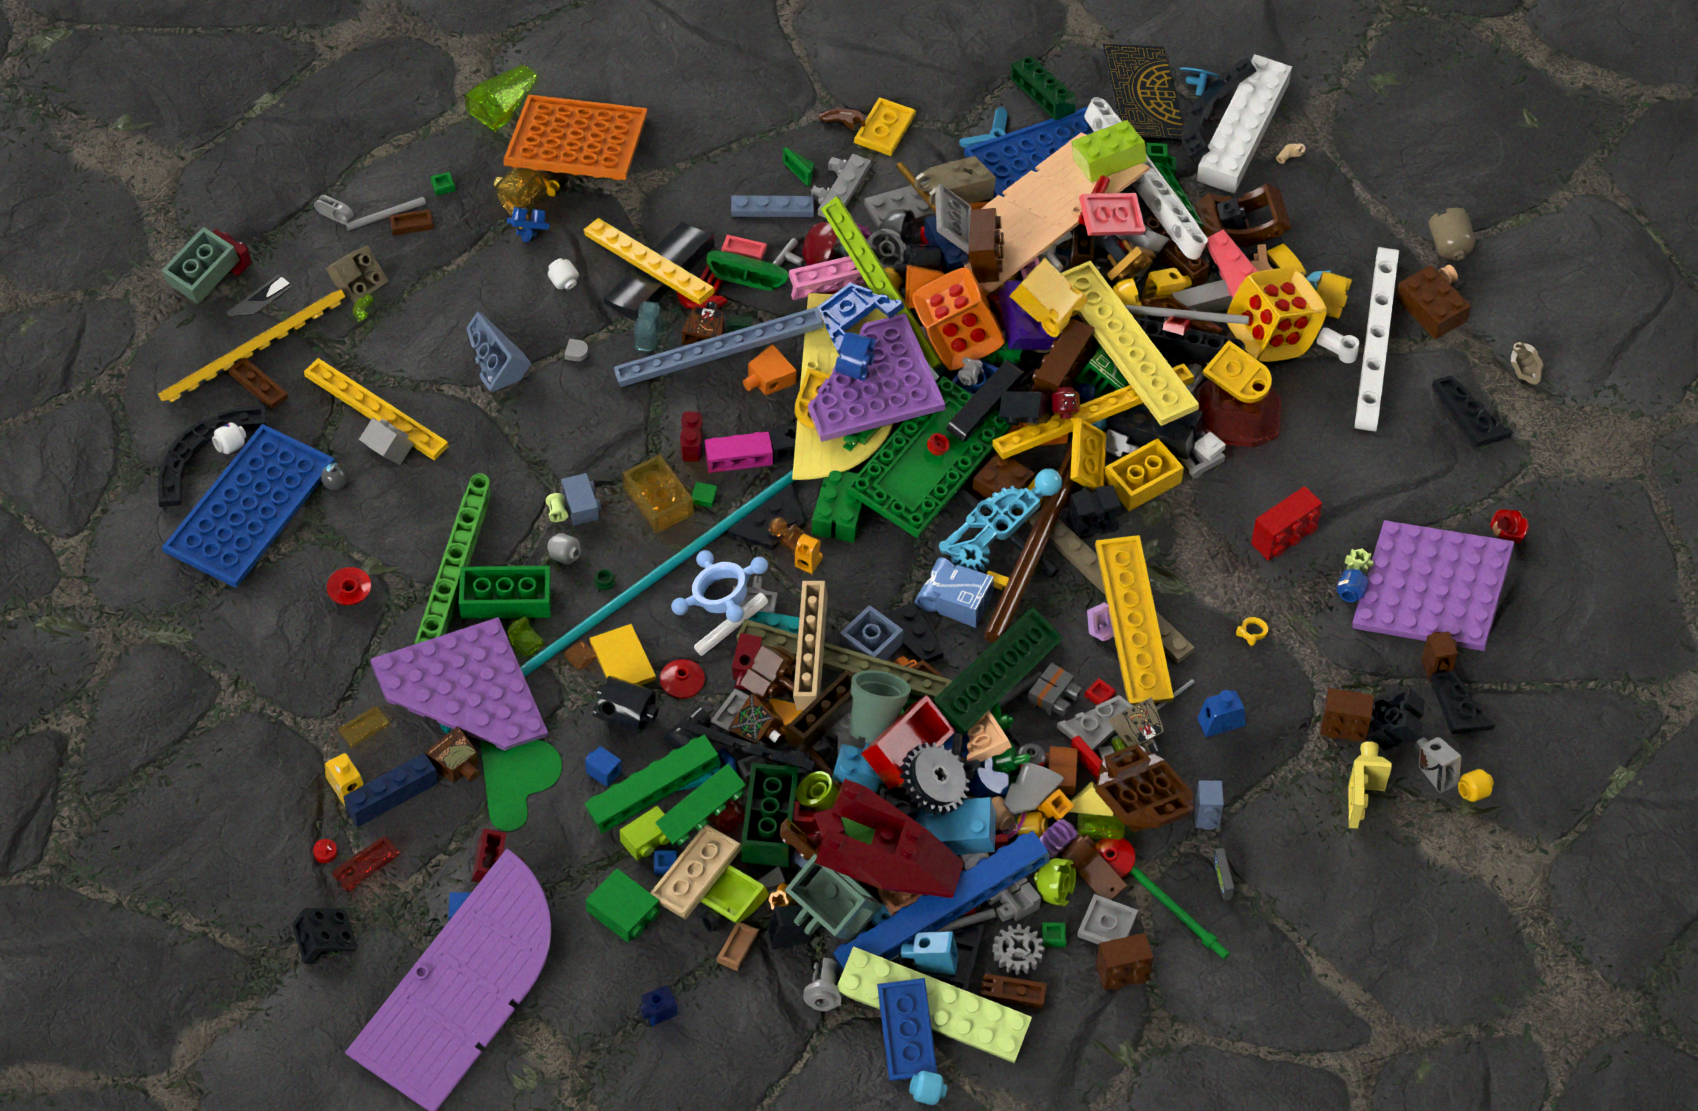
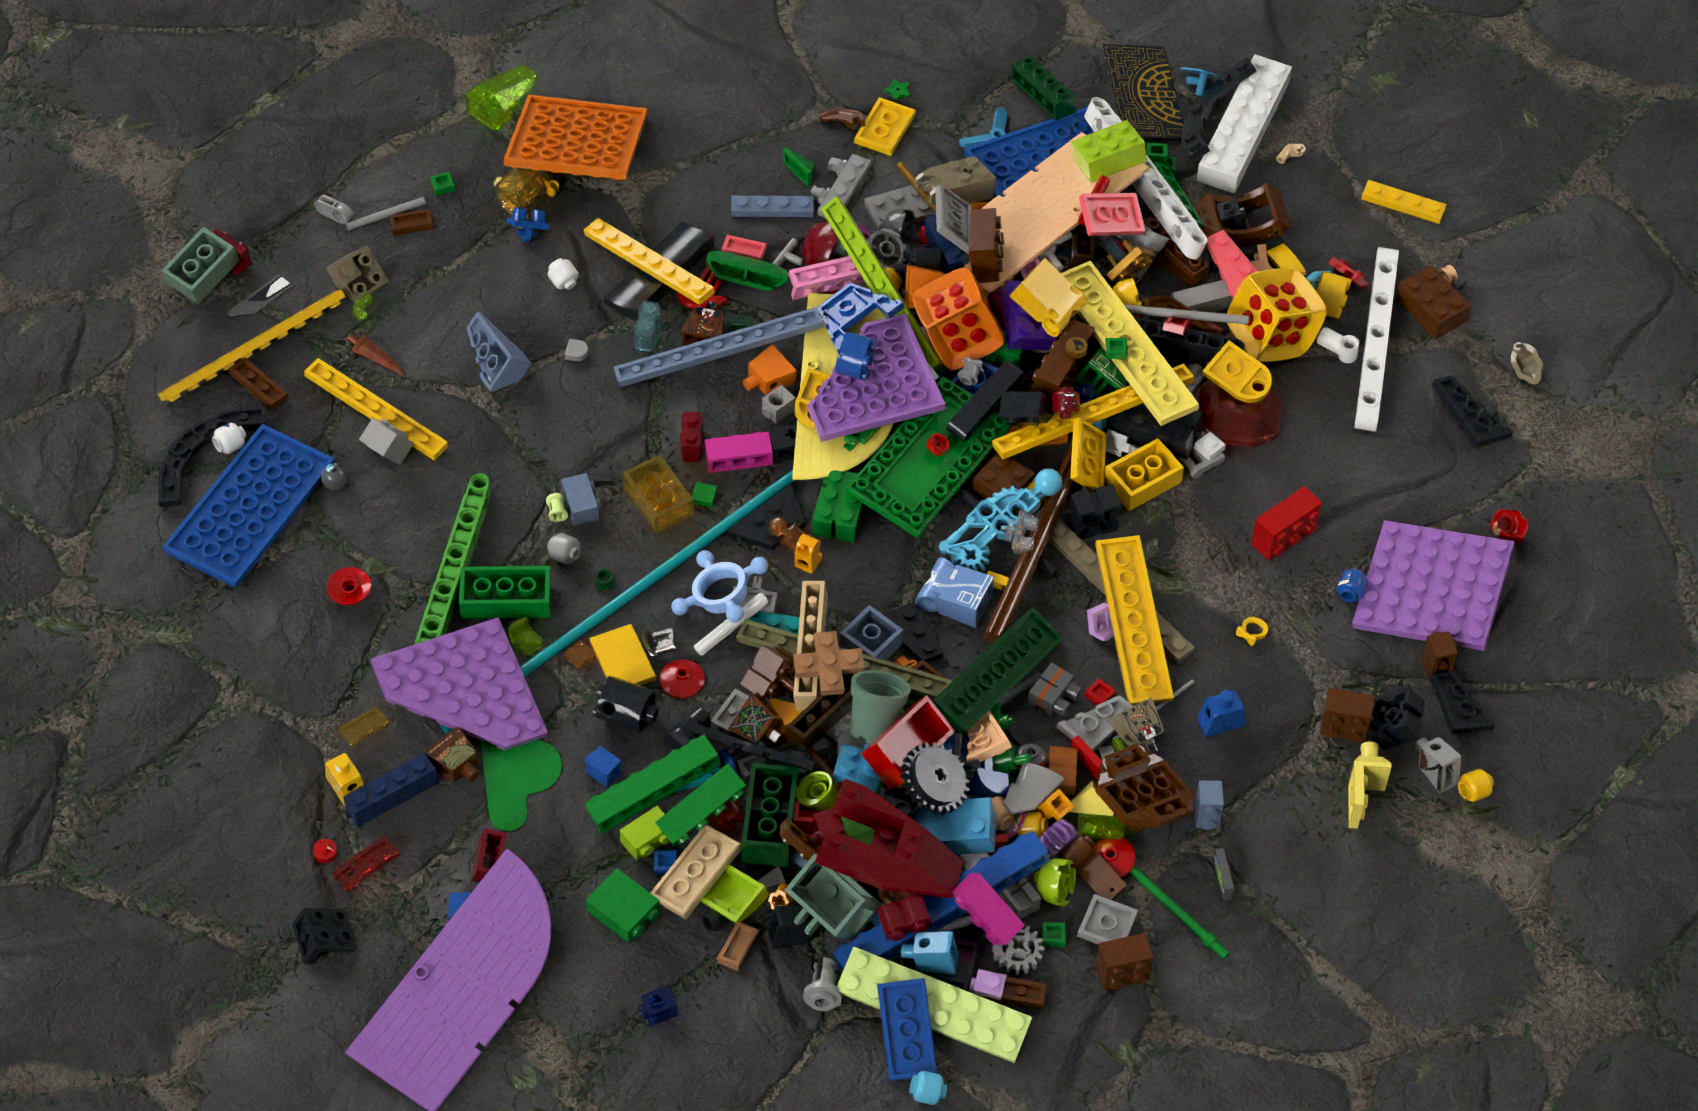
(366, 348): none -> copper bar
(659, 642): none -> clear smoke plate
(745, 653): dark red torso -> none
(778, 404): none -> light grey brick
(828, 663): none -> medium nougat plate
(893, 90): none -> green plate
(904, 917): none -> dark red brick
(987, 909): none -> dark pink brick
(988, 984): none -> lavender bracket
(1024, 522): none -> clear hips
(1076, 347): none -> pearl gold tile
(1116, 348): none -> green tile
(1165, 283): yellow torso -> none
(1357, 276): none -> red wing
(1359, 560): yellowish green gear -> none
(1403, 201): none -> yellow plate
(1452, 233): dark tan cylinder -> none

